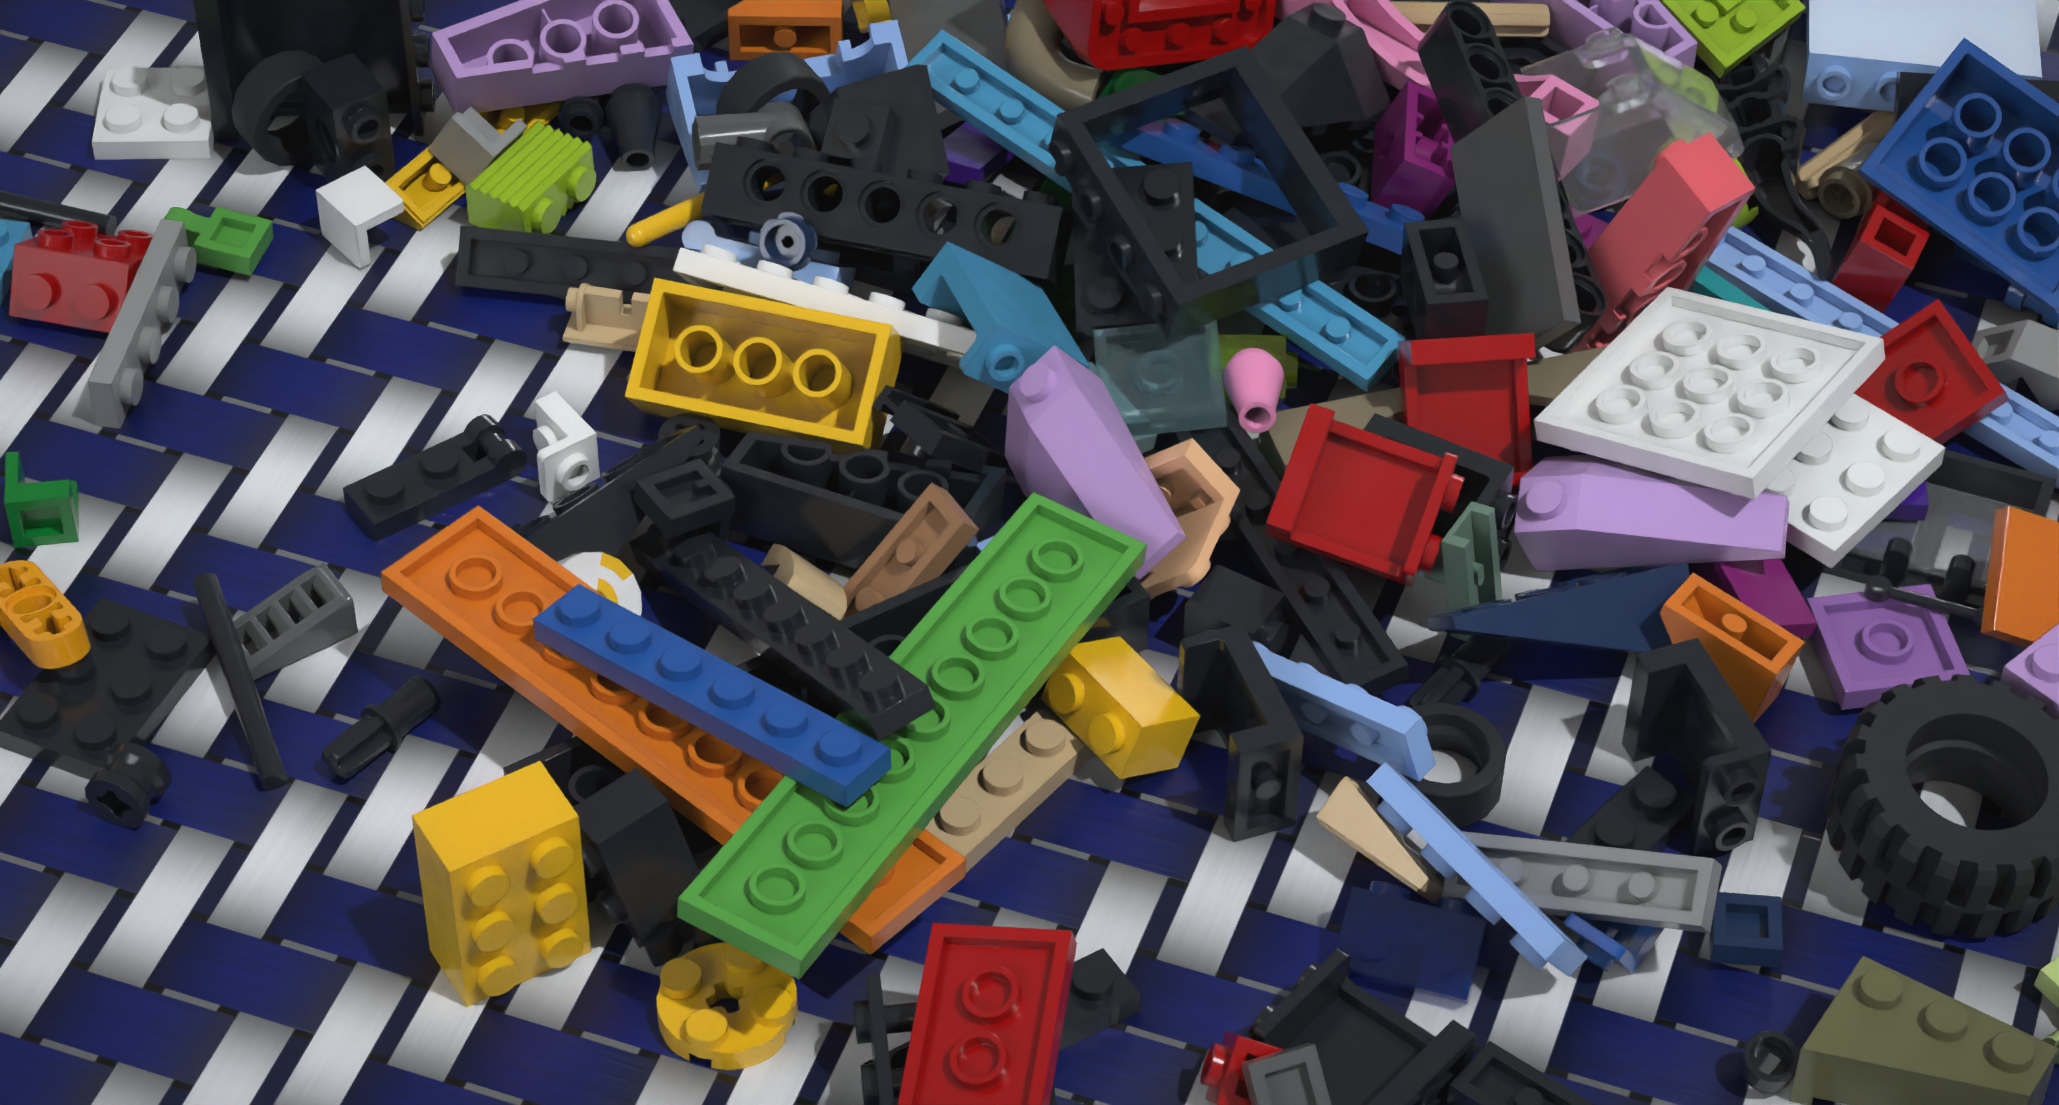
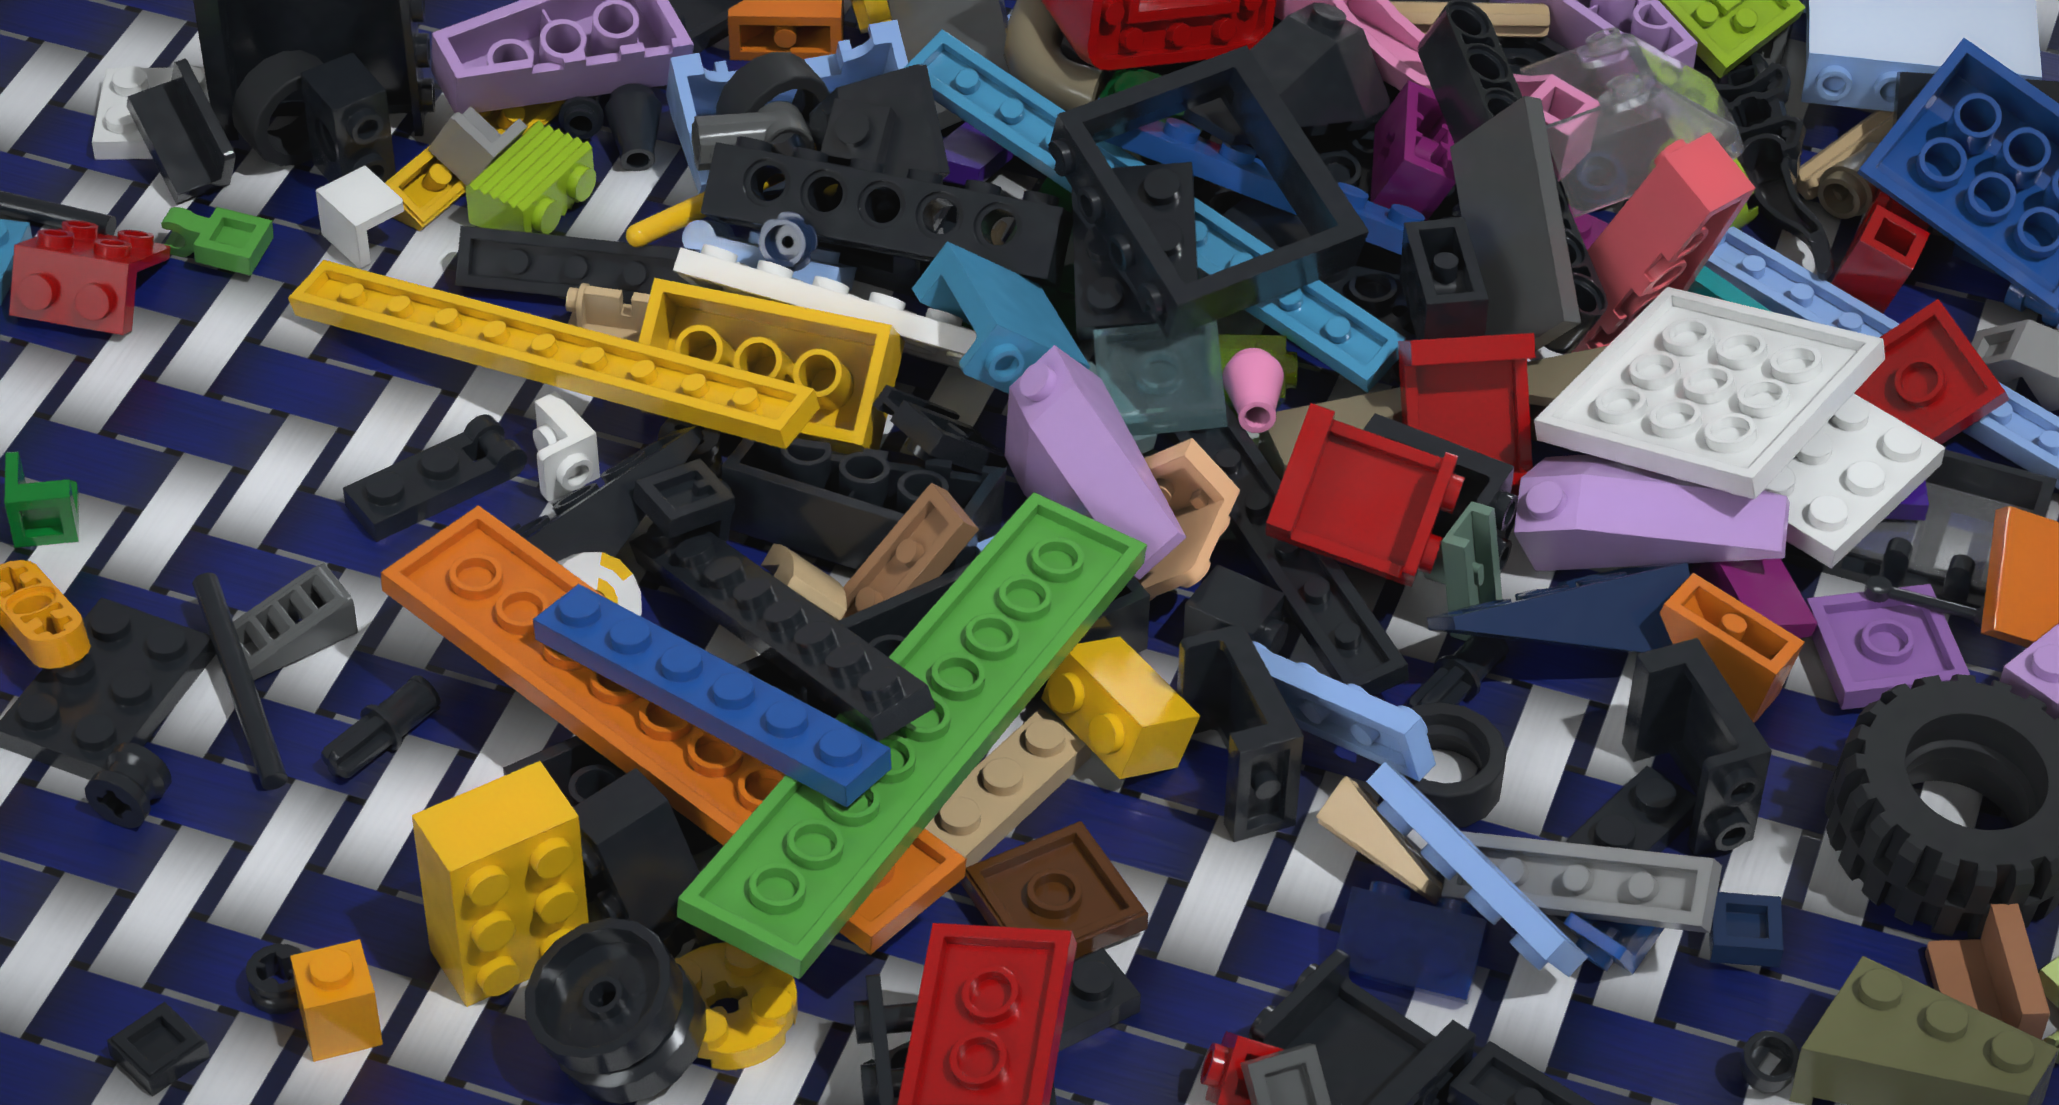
(140, 323): light grey plate -> none
(158, 1049): none -> black tile
(183, 135): none -> black panel
(266, 991): none -> black bush
(336, 1000): none -> light orange brick
(557, 354): none -> yellow plate
(615, 1010): none -> black wheel
(1057, 885): none -> reddish brown plate
(1993, 971): none -> nougat panel

